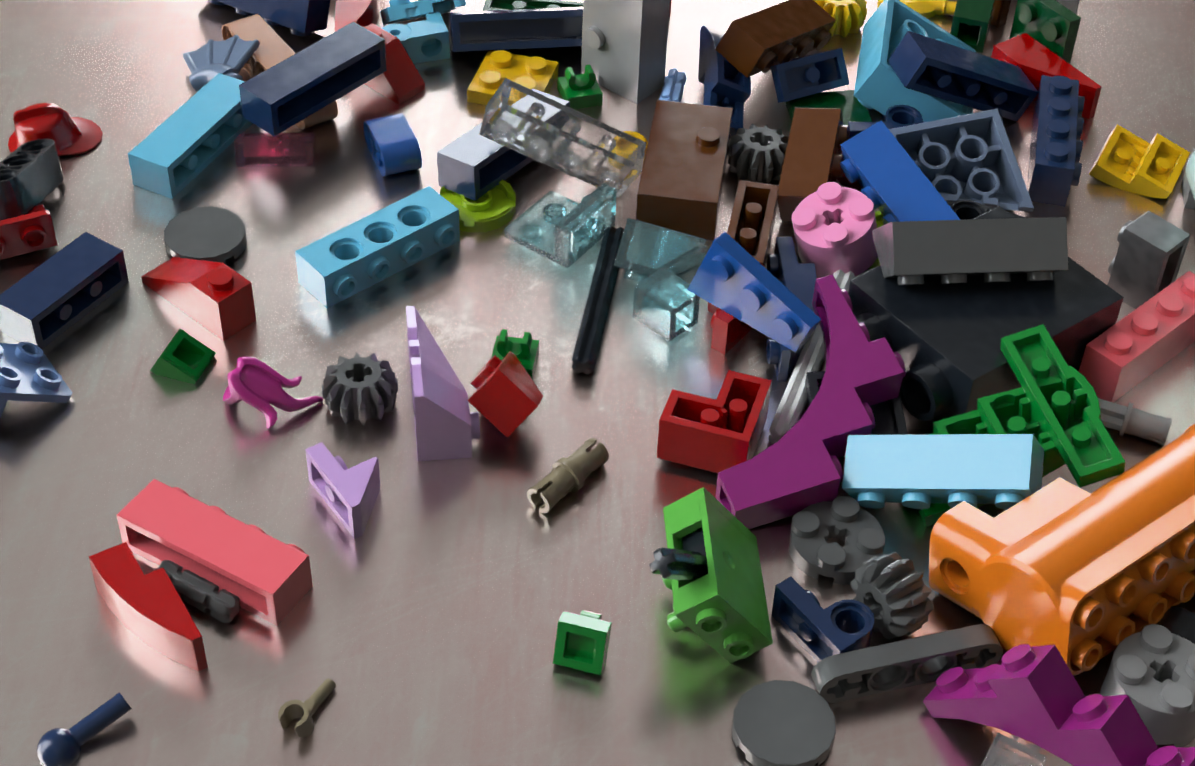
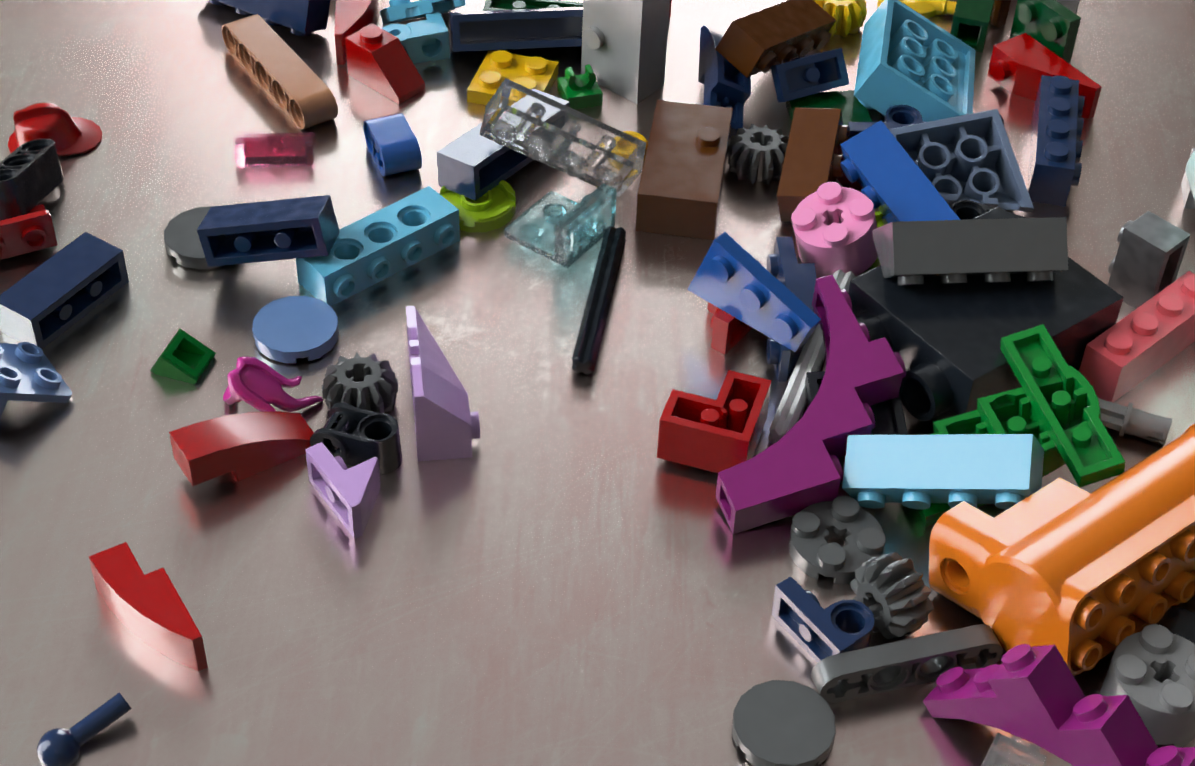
(189, 138): medium azure brick -> none
(202, 593): dark grey axle -> none
(205, 540): coral brick -> none
(206, 293): red slope -> none
(218, 57): sand blue arm -> none
(239, 444): none -> red slope
(268, 230): none -> dark blue brick
(295, 329): none -> medium blue tile
(299, 709): dark tan hand -> none
(313, 78): dark blue brick -> none
(361, 436): none -> black piece
(505, 393): red slope -> none
(524, 348): green tile -> none
(567, 475): dark tan pin -> none
(582, 641): green tile -> none
(651, 247): clear light blue slope -> none
(665, 304): clear light blue brick -> none
(673, 86): light blue axle -> none
(713, 576): bright green piece -> none
(754, 218): reddish brown brick -> none
(962, 76): dark blue brick -> none
(1140, 166): yellow slope -> none

